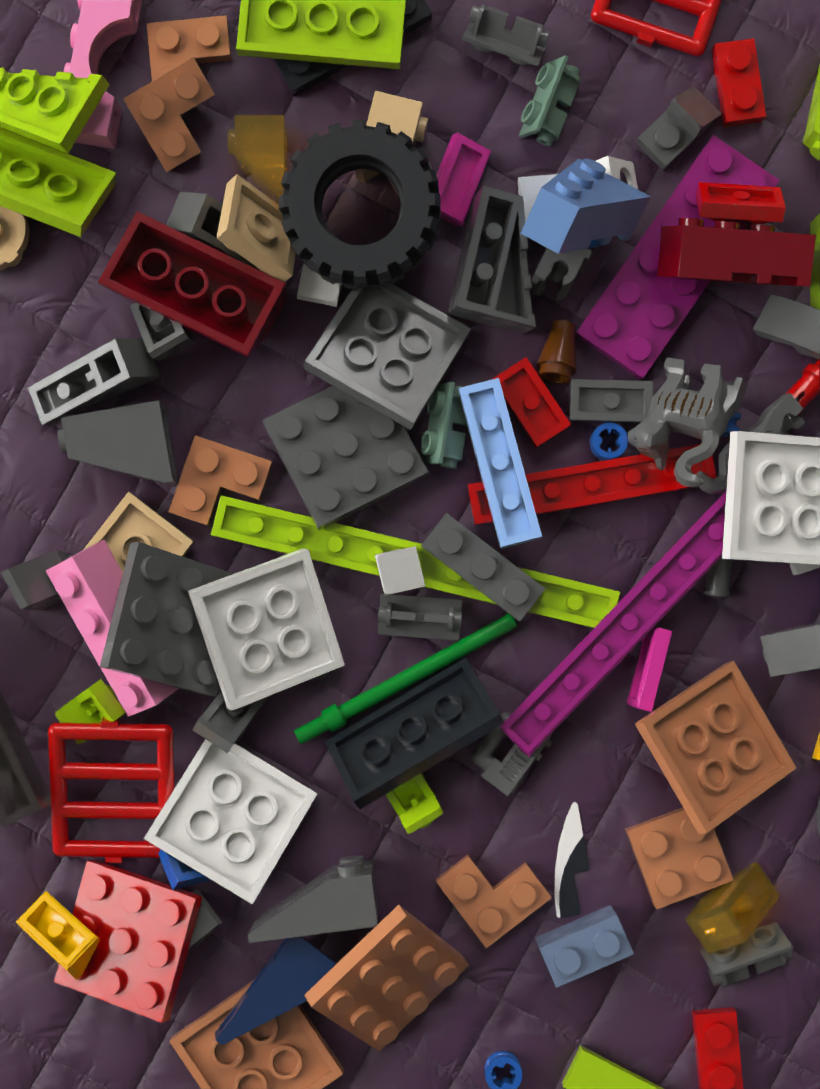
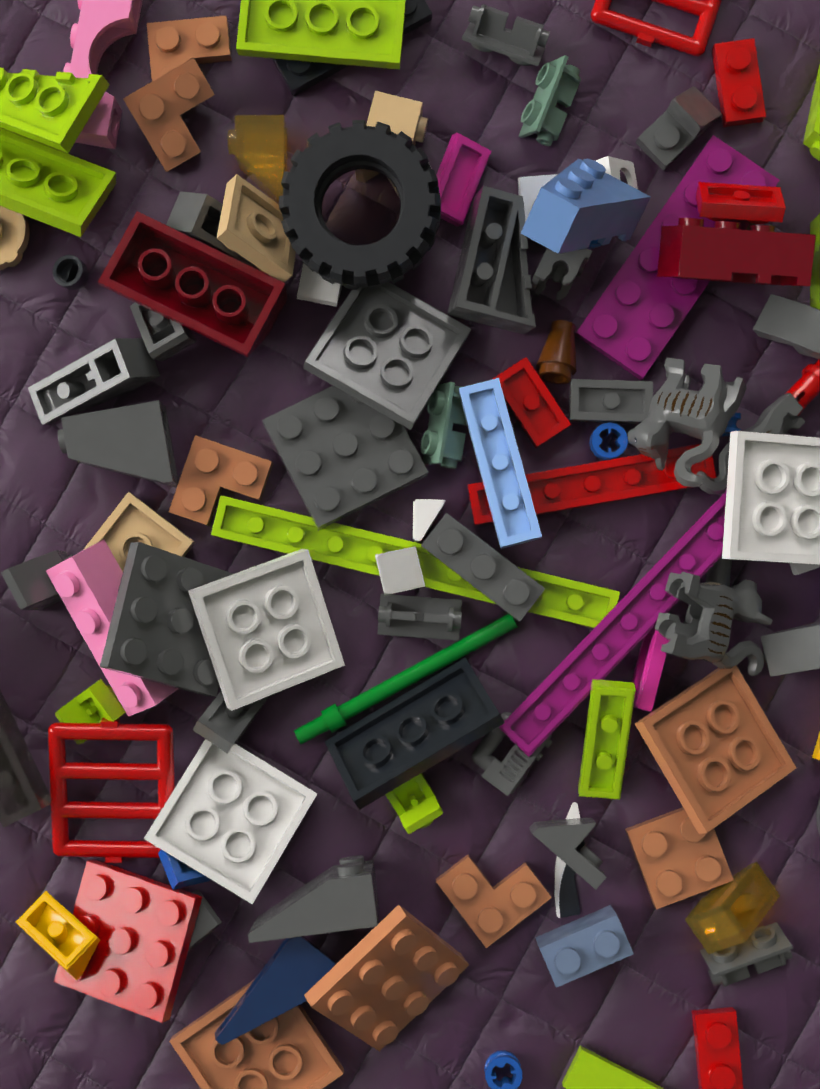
(65, 272): none -> black hinge
(424, 514): none -> white slope
(563, 838): none -> dark grey slope
(606, 739): none -> lime tile
(709, 621): none -> dark grey animal

